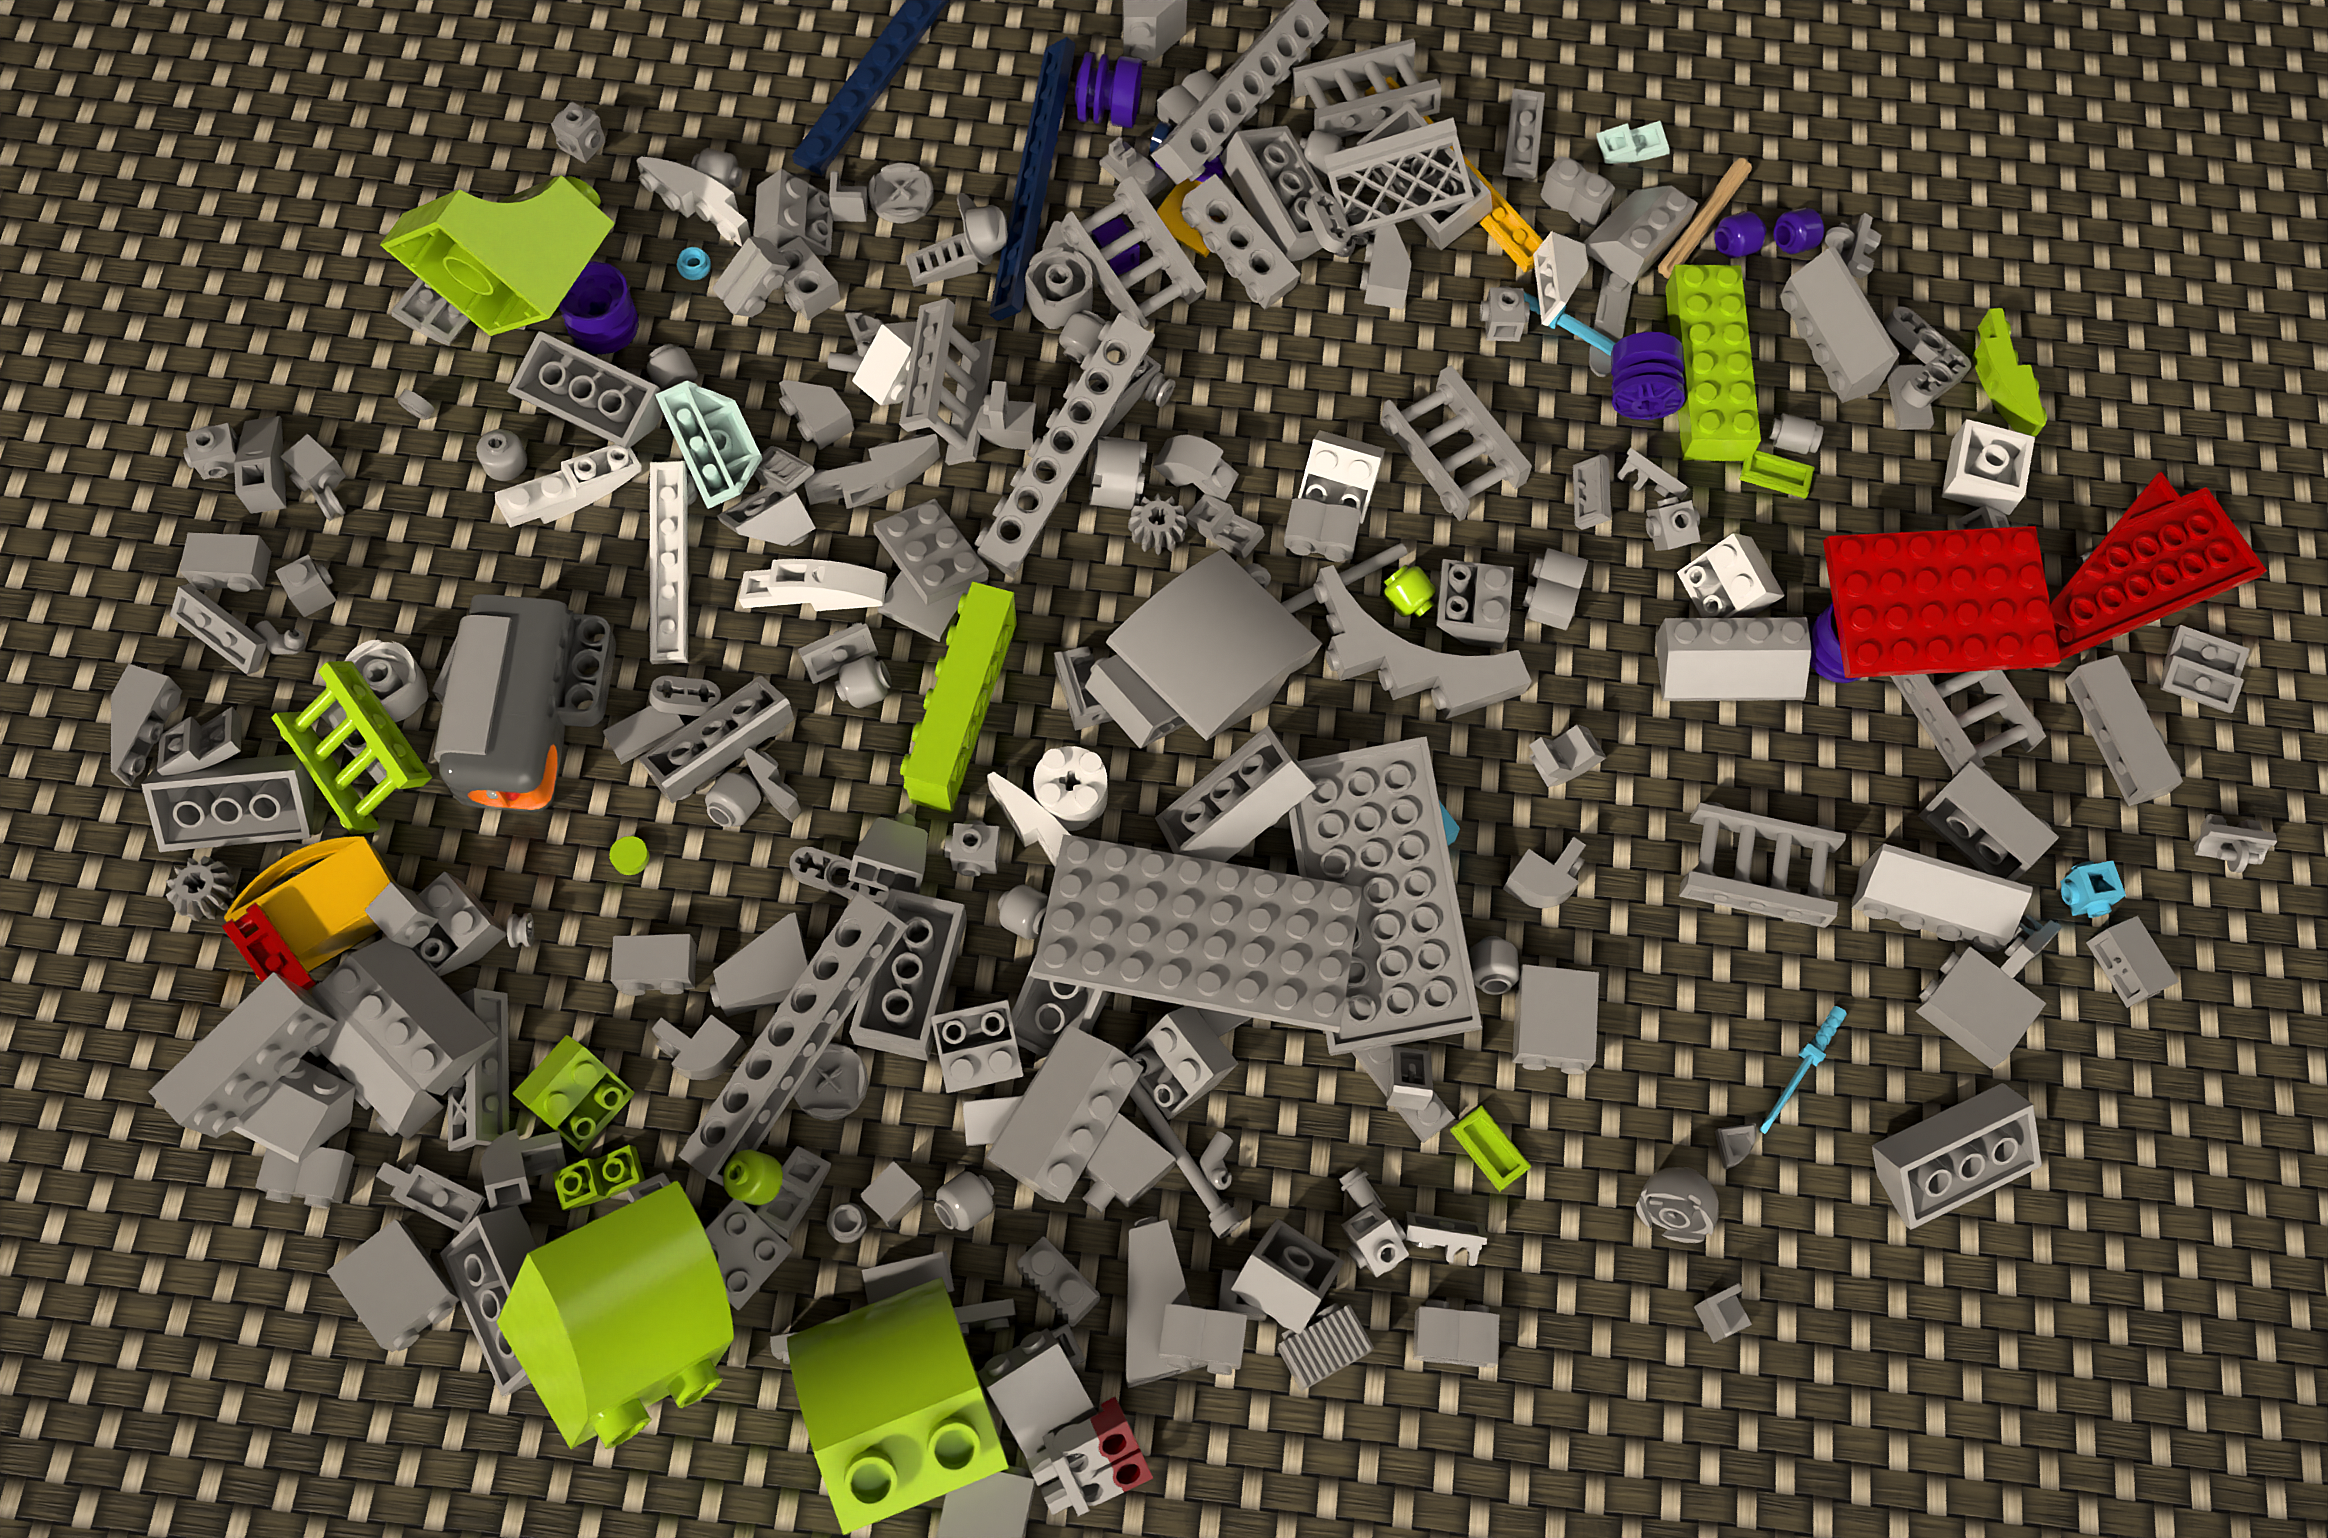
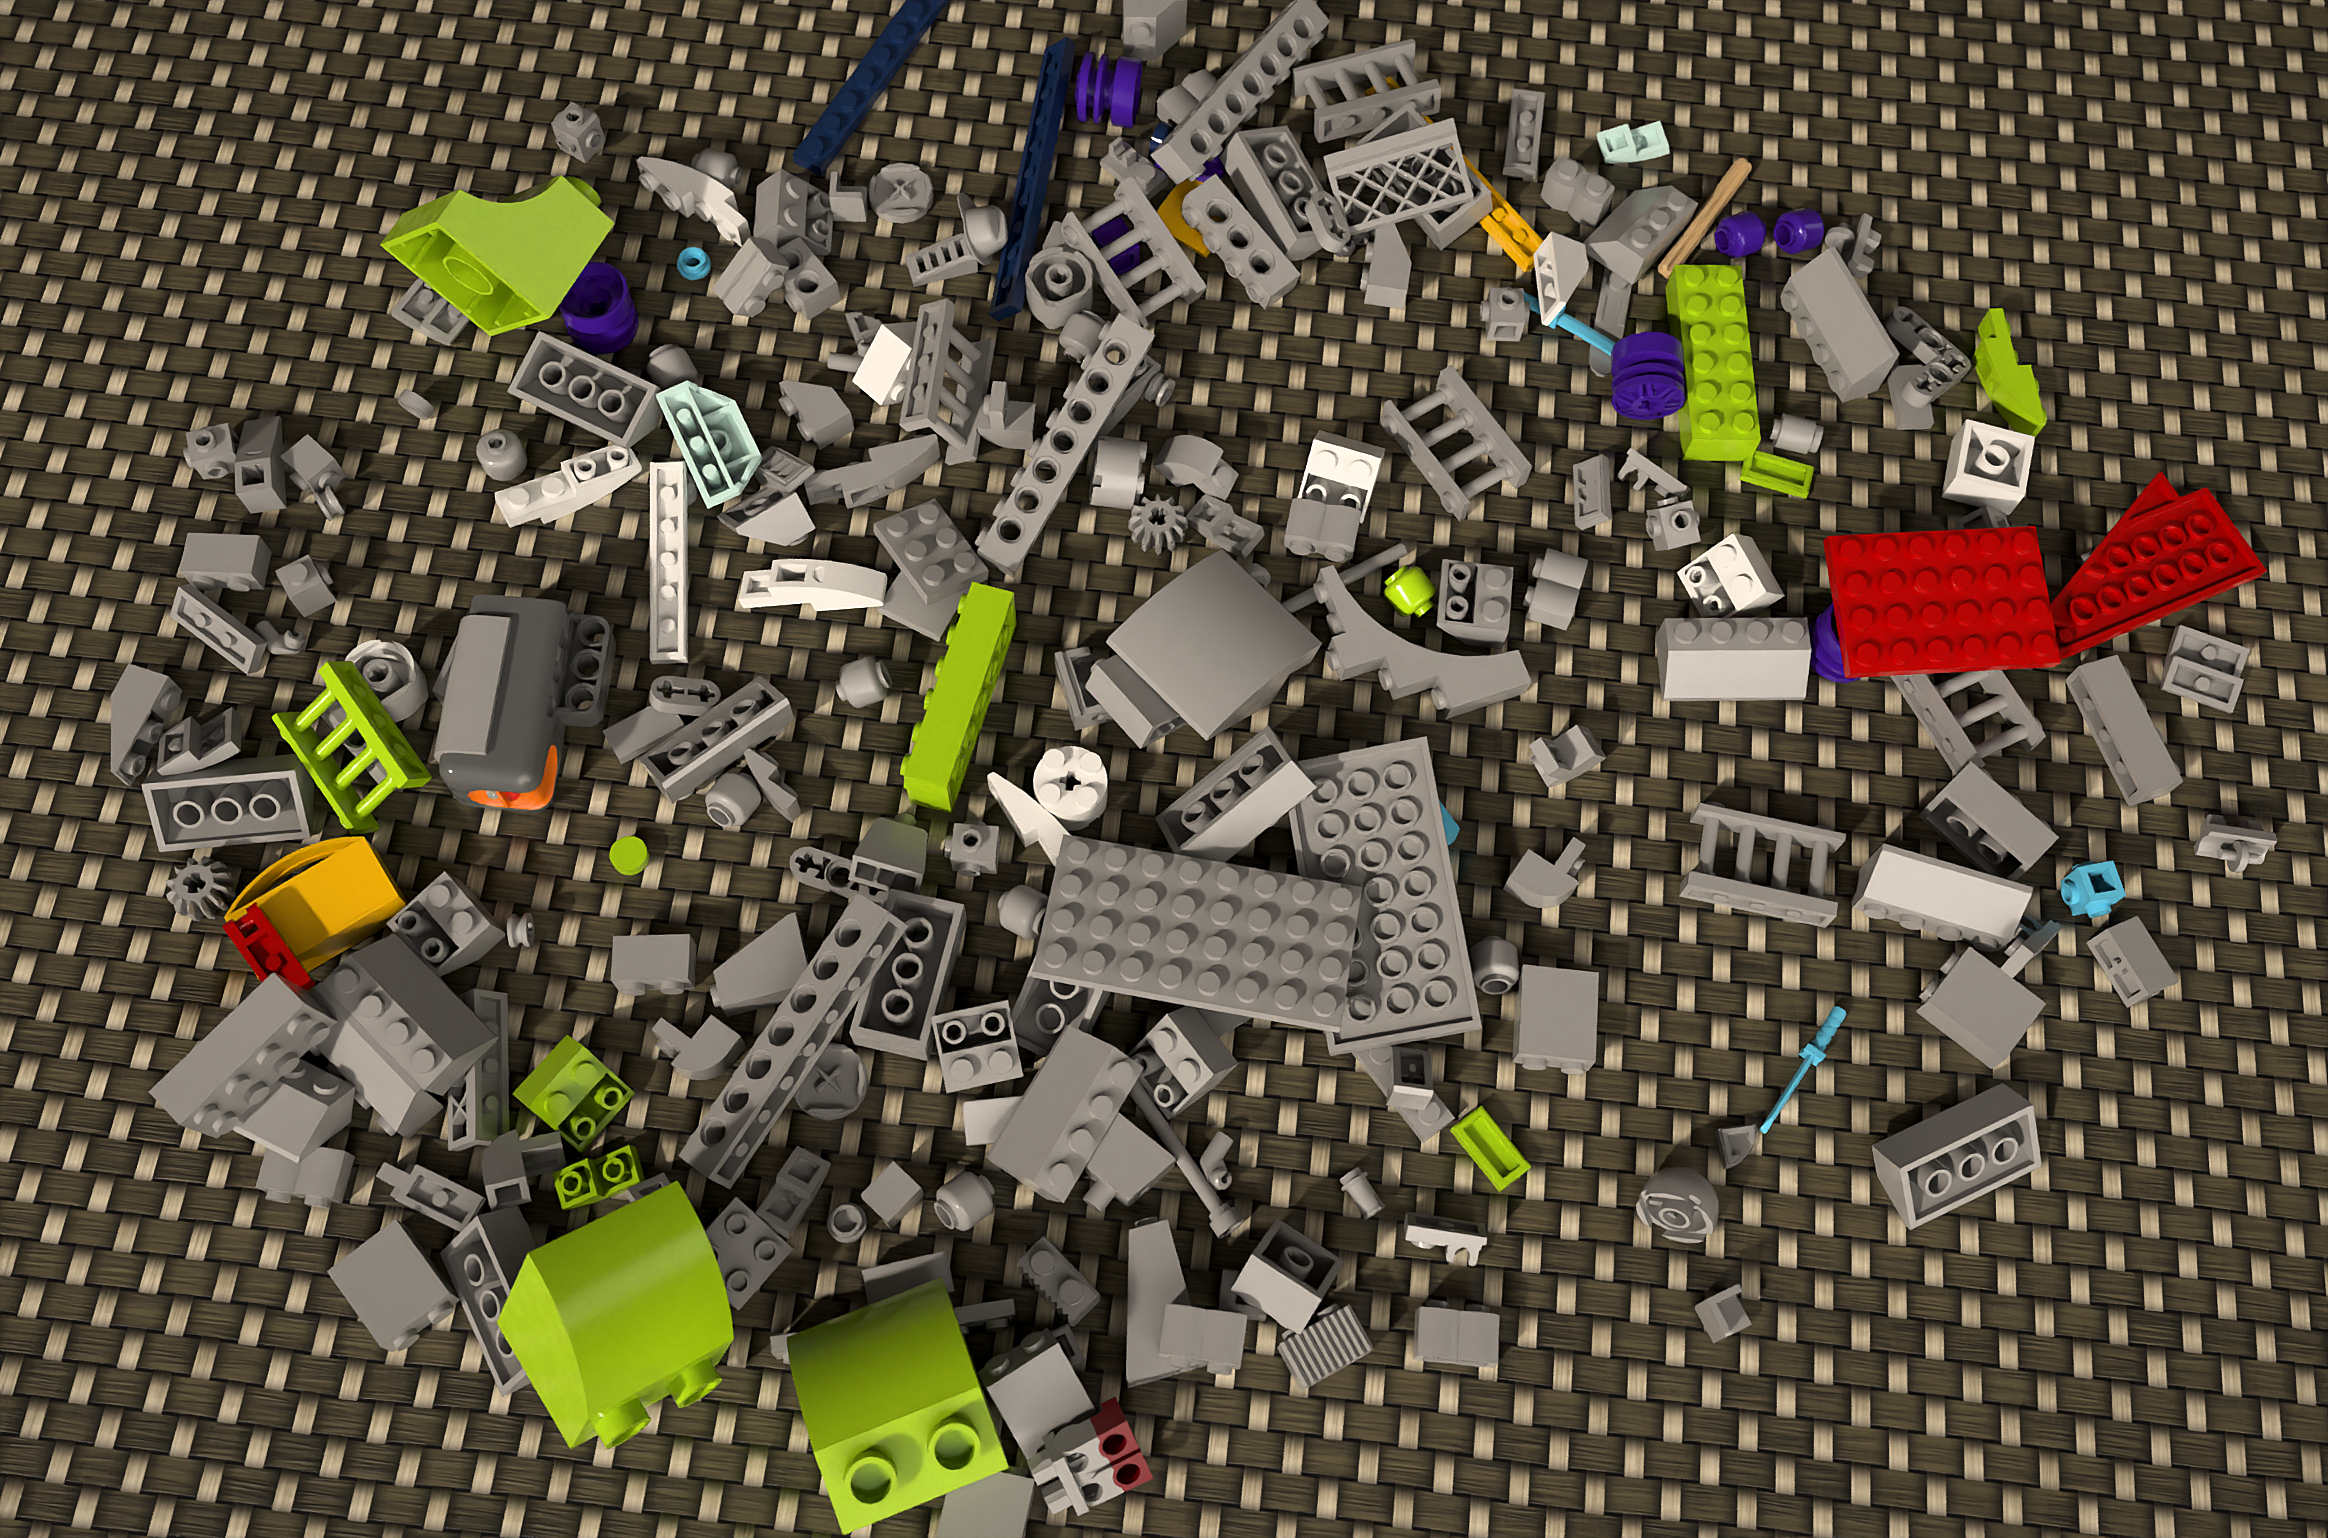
(401, 915): light grey brick -> none
(753, 1177): lime head -> none
(830, 653): light grey plate -> none
(1317, 146): light grey head -> none
(1375, 1240): light grey brick -> none

